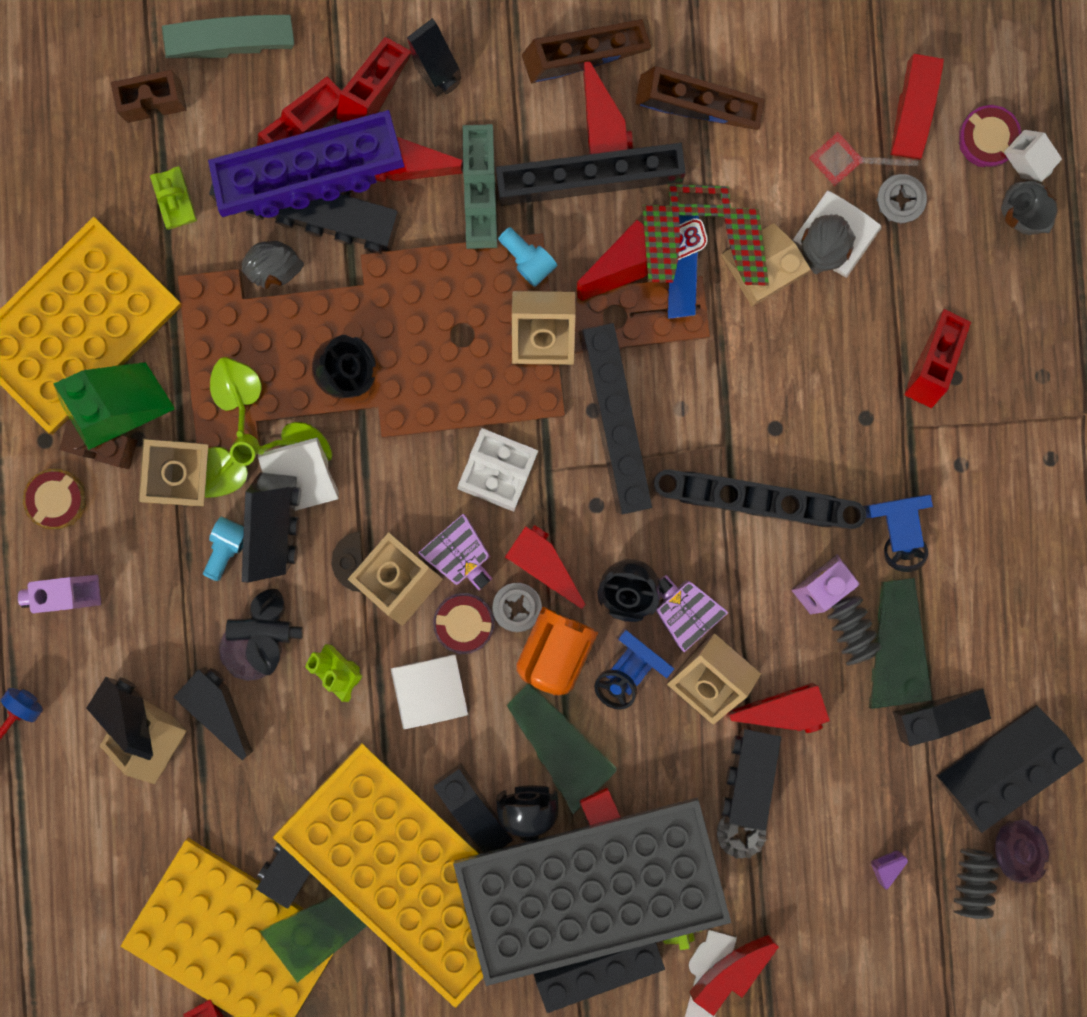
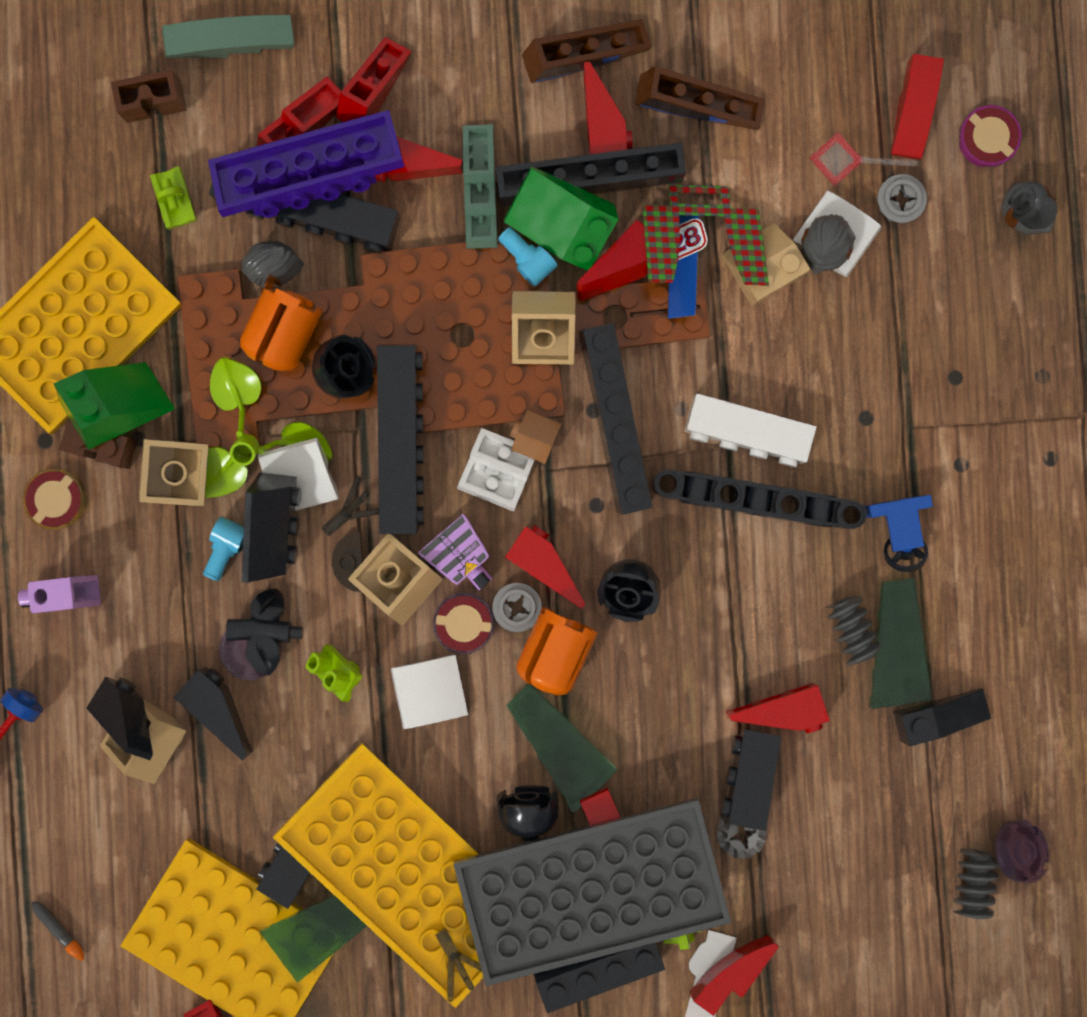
(57, 930): none -> dark grey piece
(279, 328): none -> orange cylinder
(346, 512): none -> clear smoke plant
(398, 438): none -> black brick
(434, 59): black slope -> none
(454, 957): none -> clear smoke plant
(471, 809): black slope -> none
(534, 436): none -> medium nougat brick
(562, 218): none -> green slope
(629, 671): blue piece -> none
(687, 612): torso -> none
(714, 679): tan slope -> none
(749, 429): none -> white brick
(826, 586): lavender torso -> none
(888, 868): medium lavender slope -> none
(938, 359): red slope -> none
(1009, 768): black slope -> none
(1033, 155): white brick -> none

